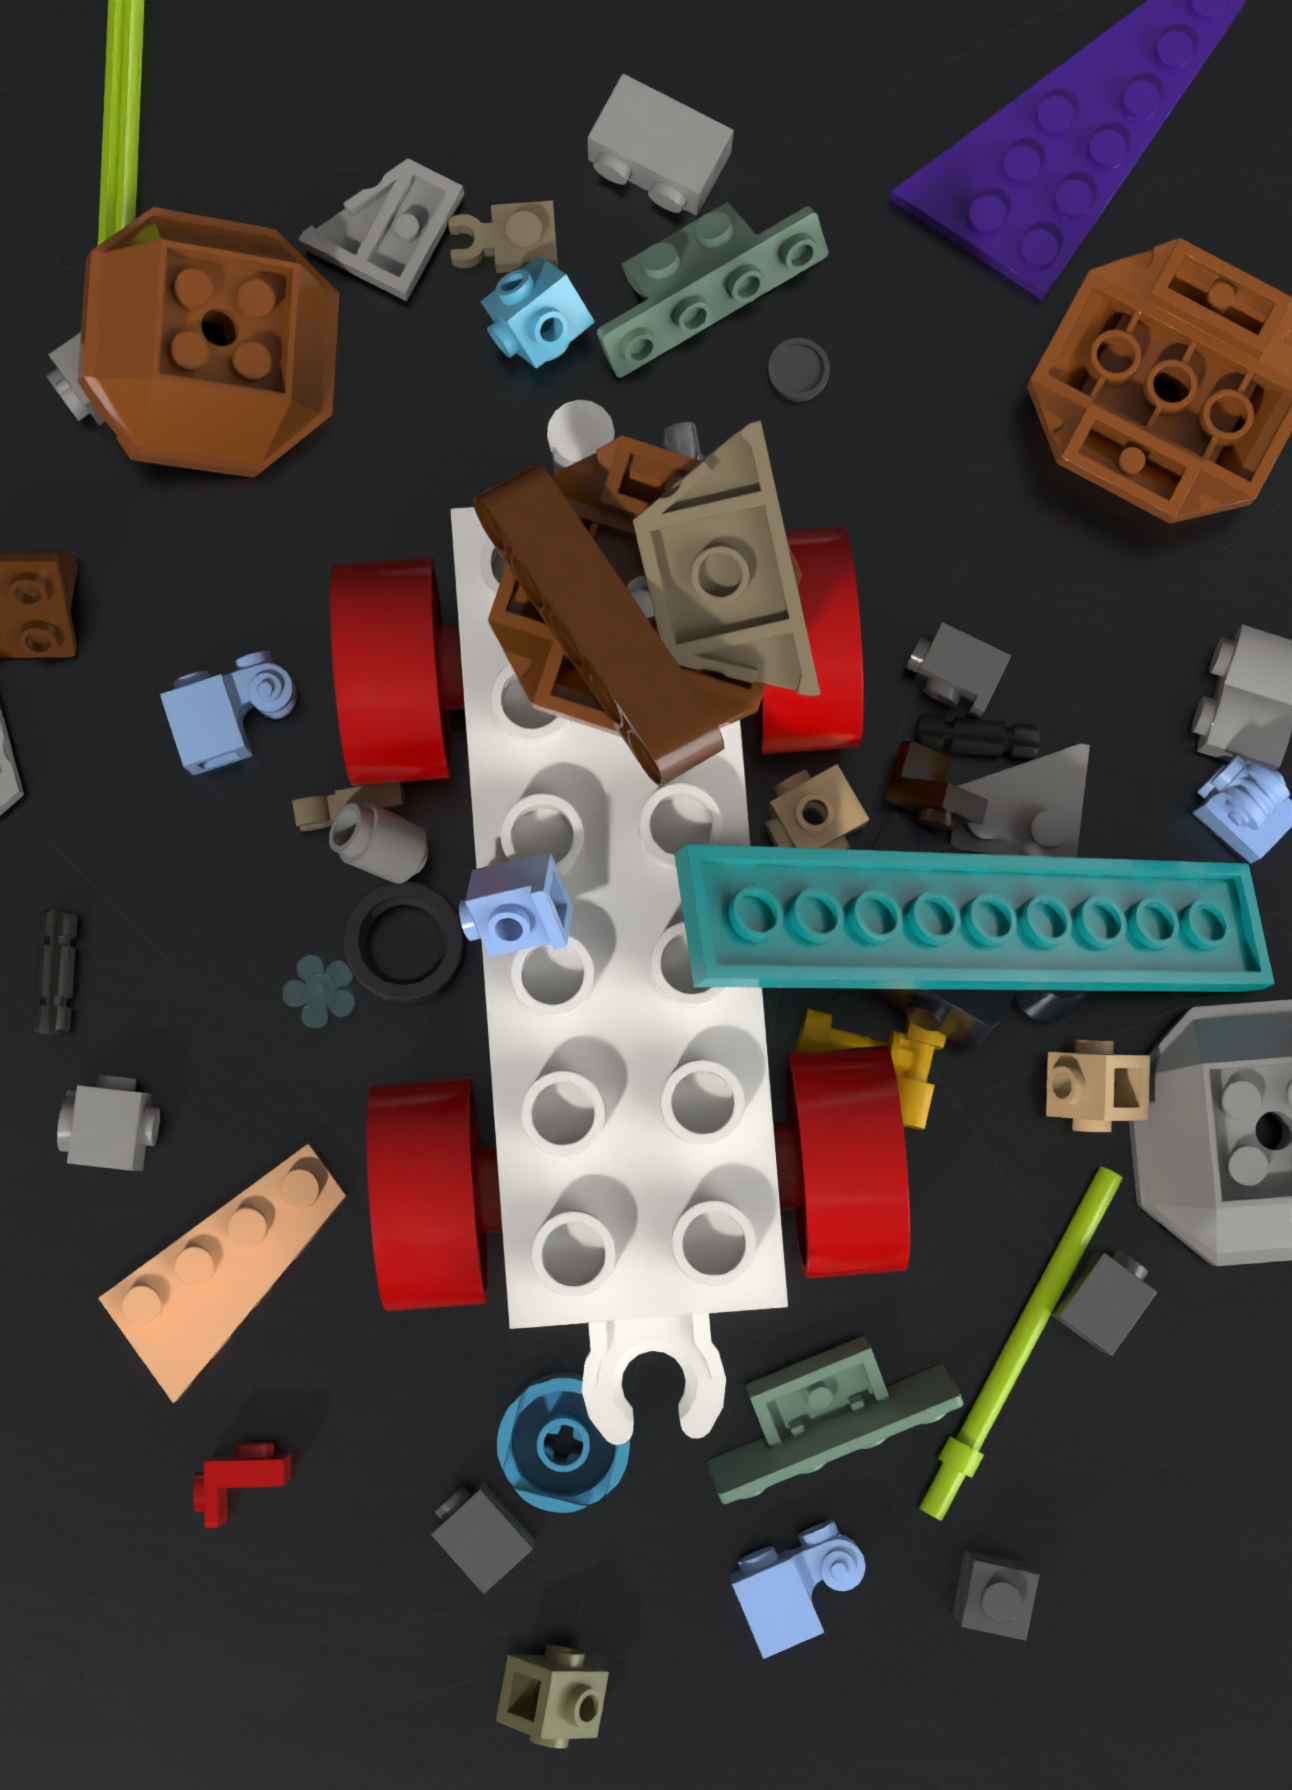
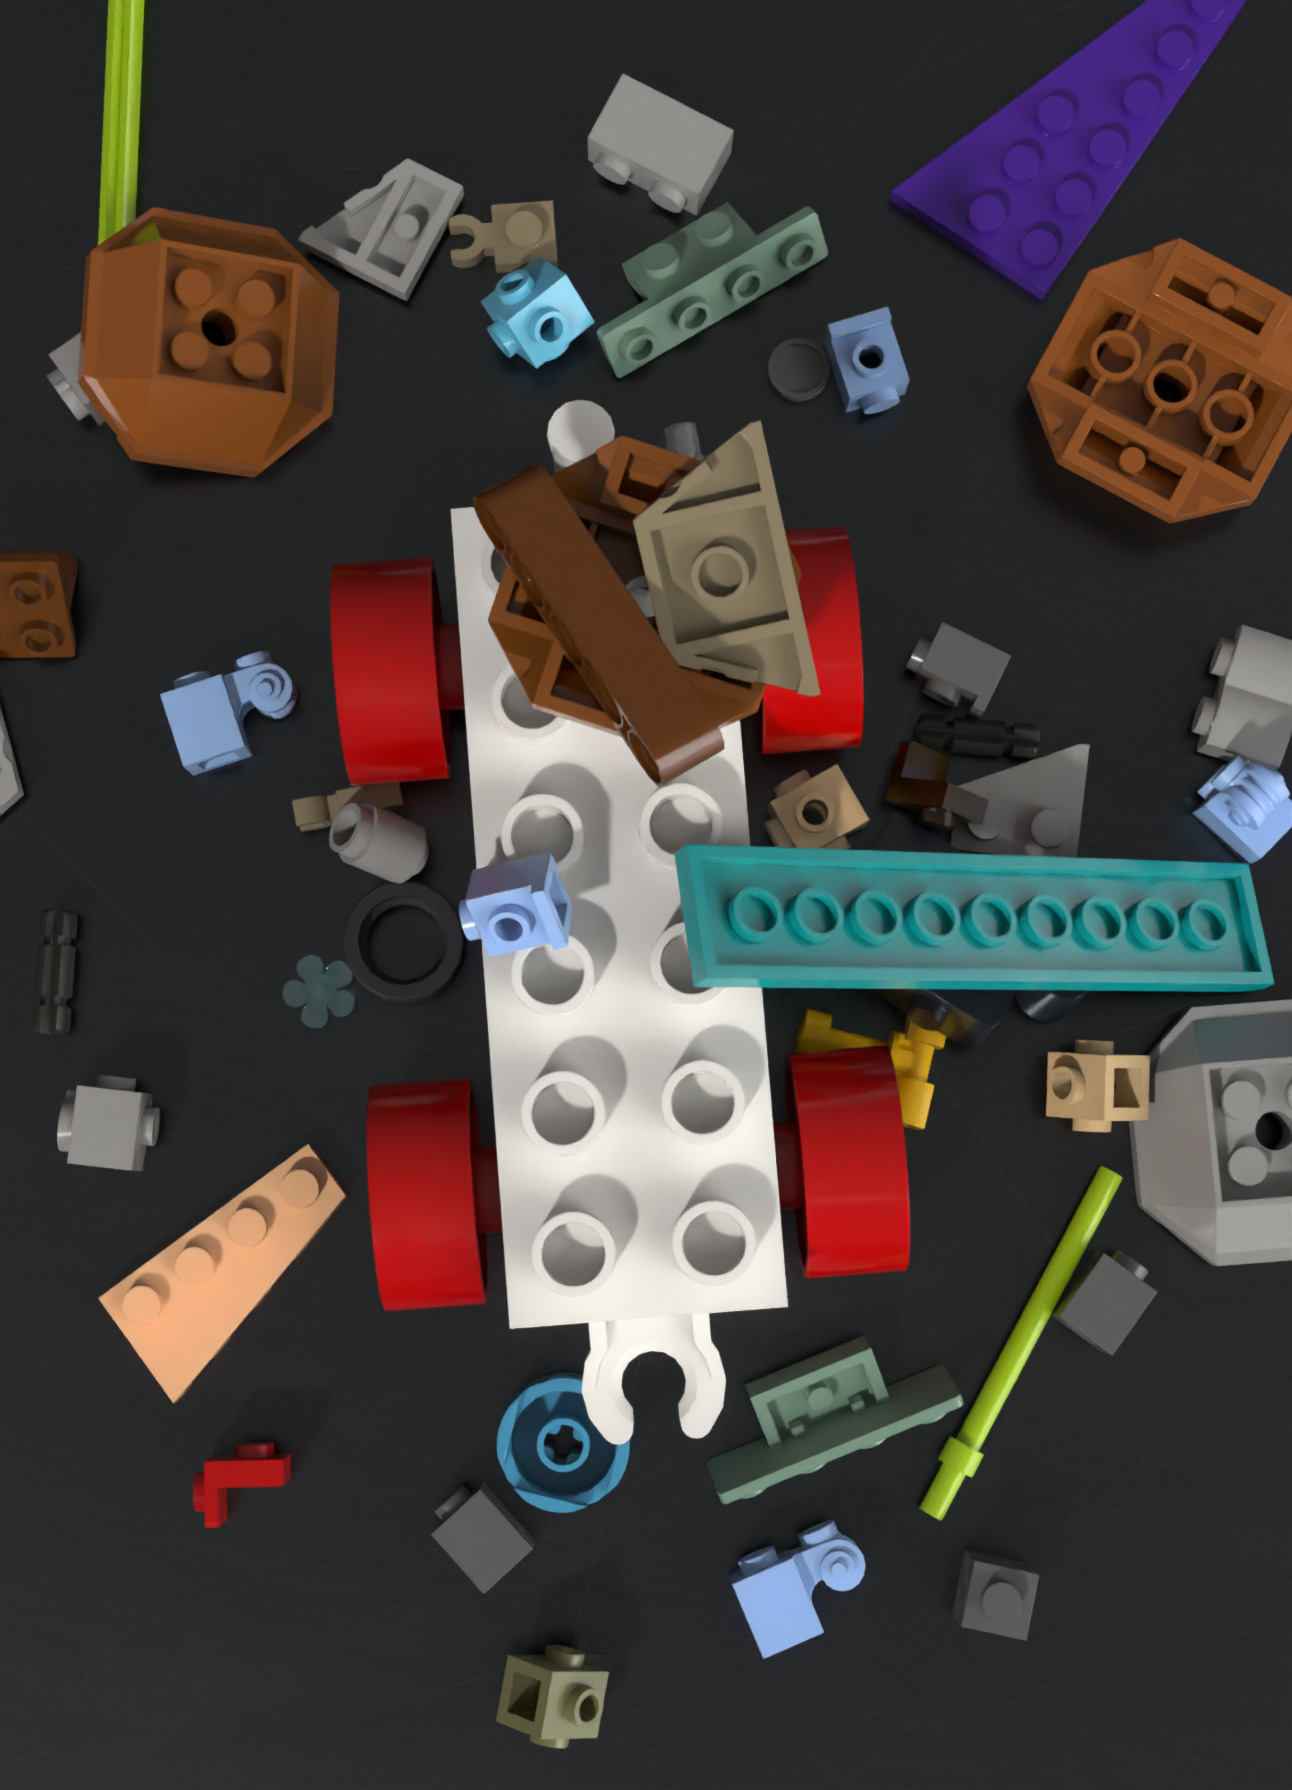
(859, 386): none -> light blue brick

